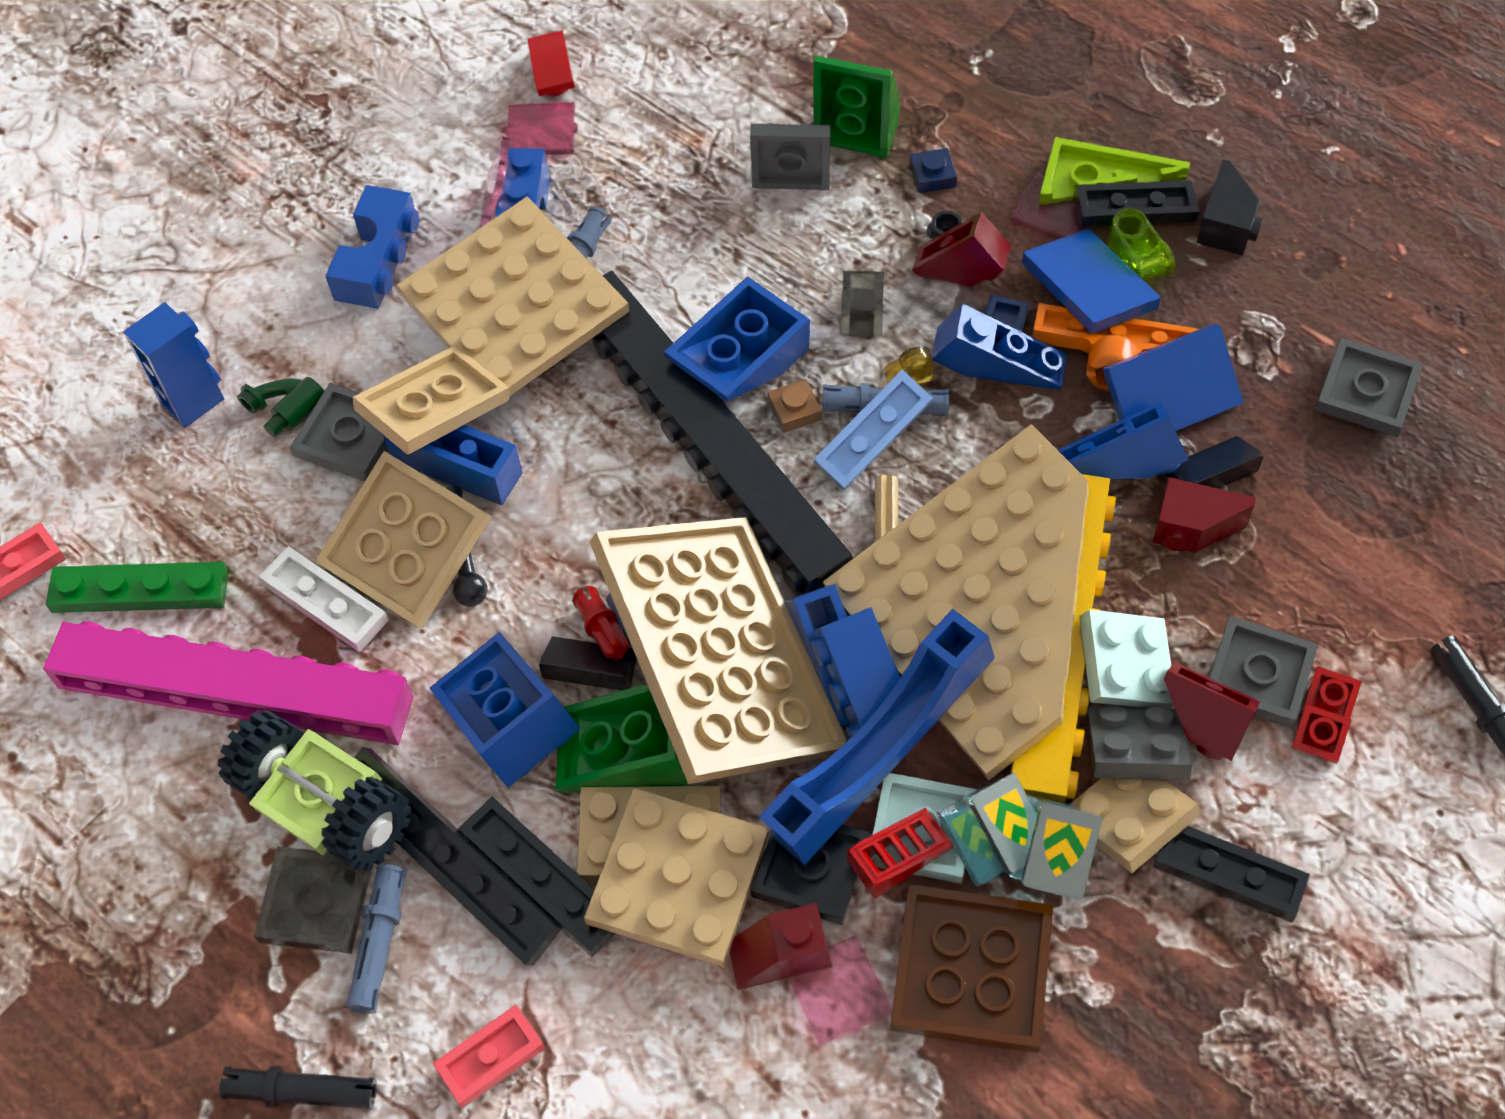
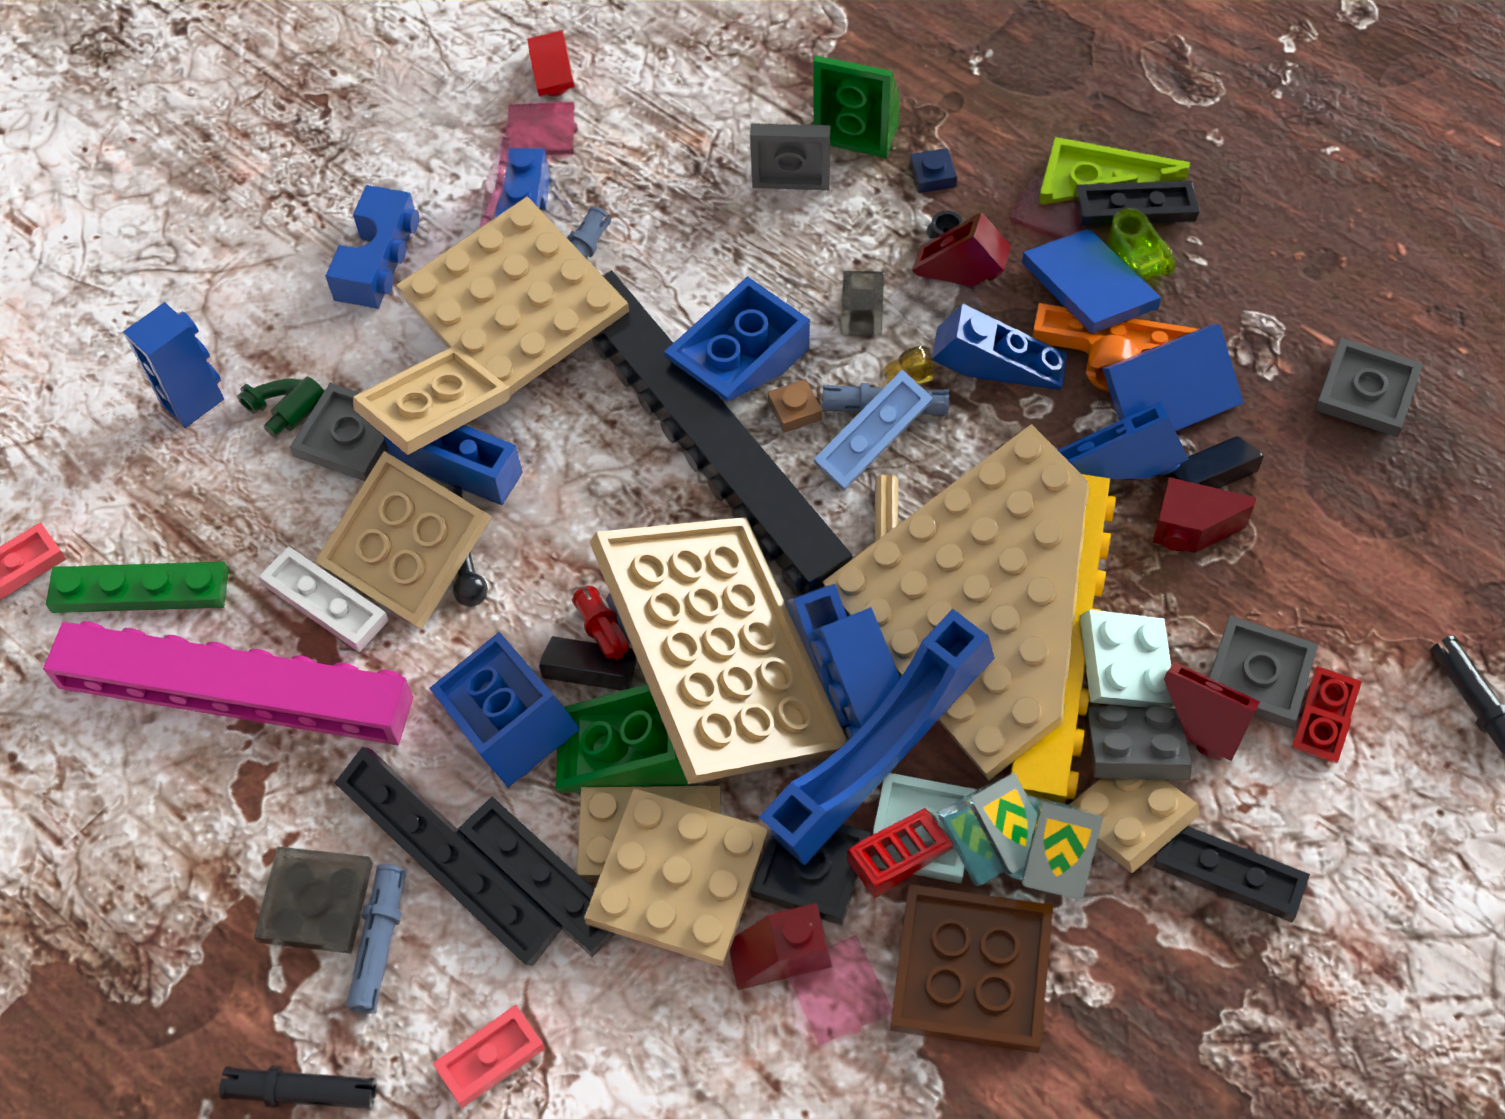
(314, 790): plate -> none
(1008, 311): dark blue tile -> none
(1230, 213): black slope -> none

